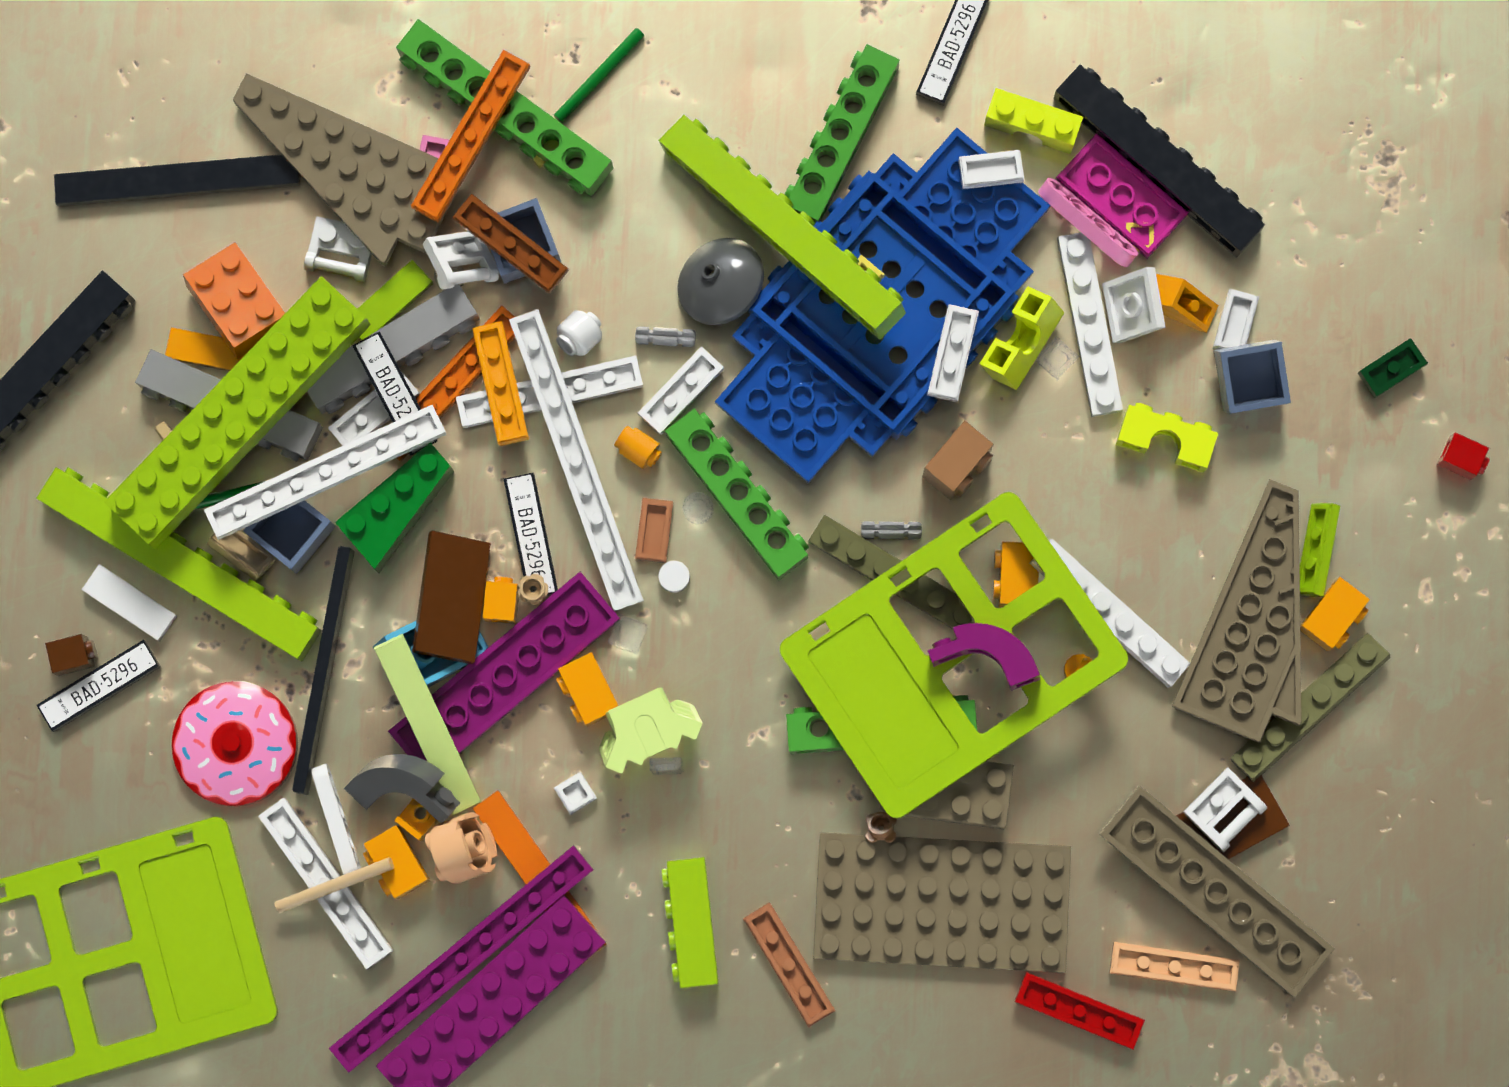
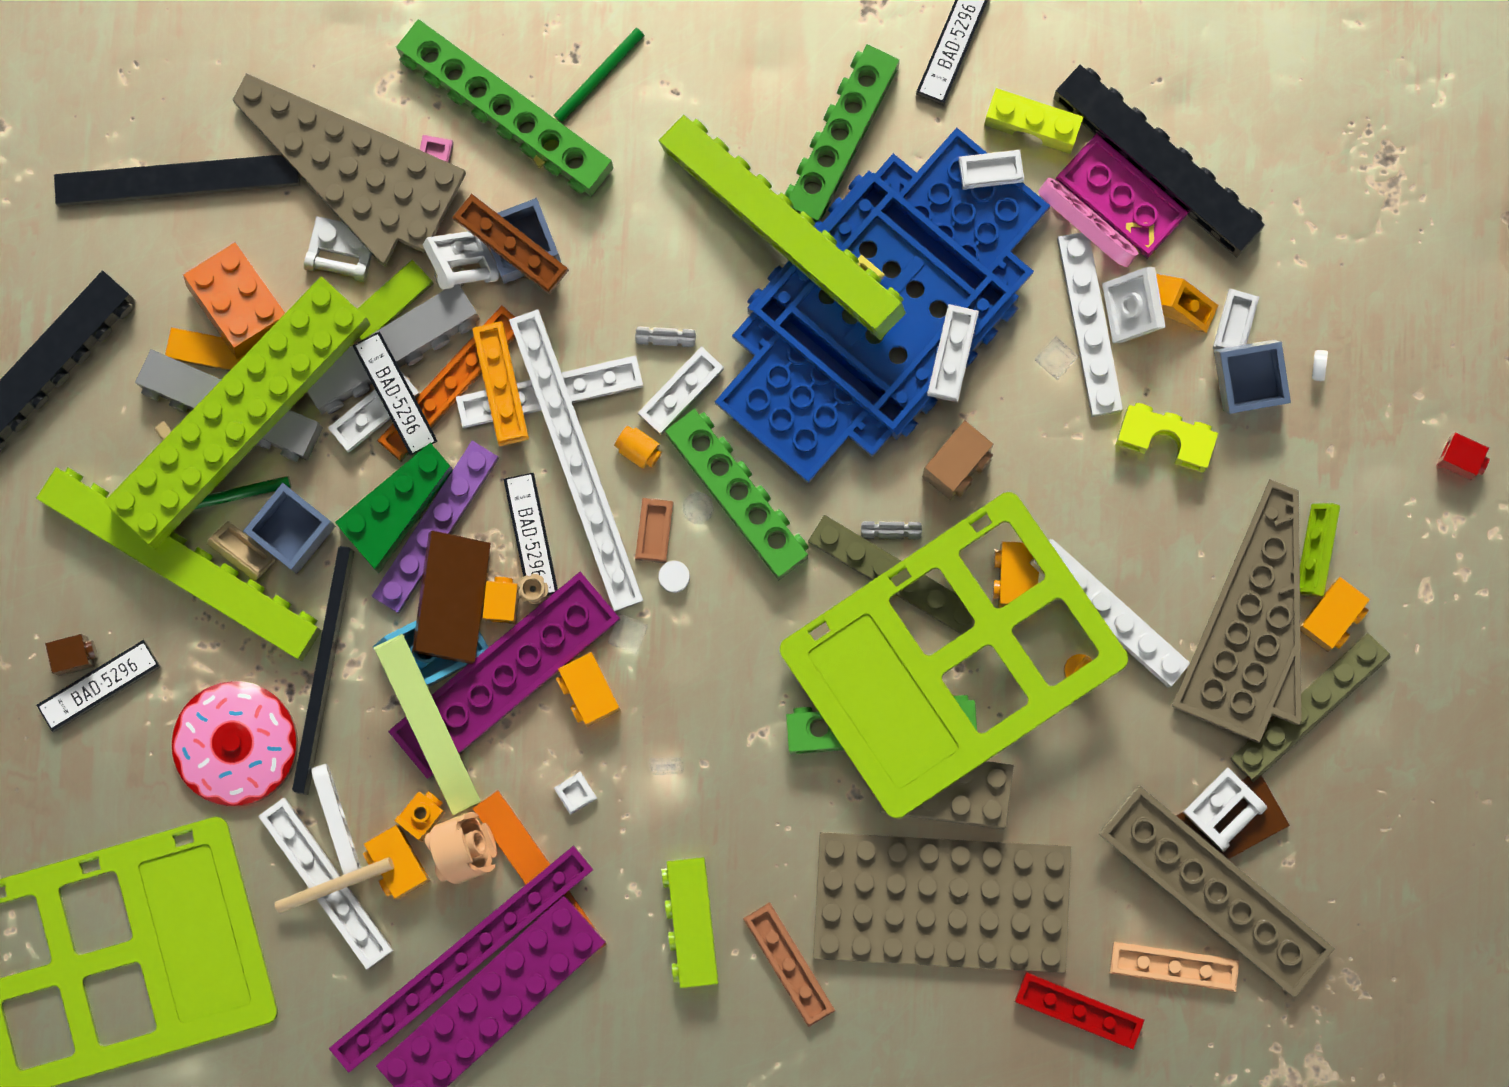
(129, 602): white tile -> none
(325, 472): white plate -> none
(407, 776): dark grey arch -> none
(440, 517): none -> medium lavender plate
(470, 136): orange tile -> none
(579, 333): white head -> none
(646, 728): yellowish green slope -> none
(731, 287): dark grey dish -> none
(880, 819): medium nougat plate -> none
(993, 642): magenta arch -> none
(1035, 321): neon yellow arch -> none
(1319, 365): none -> white tile
(1392, 368): dark green plate -> none

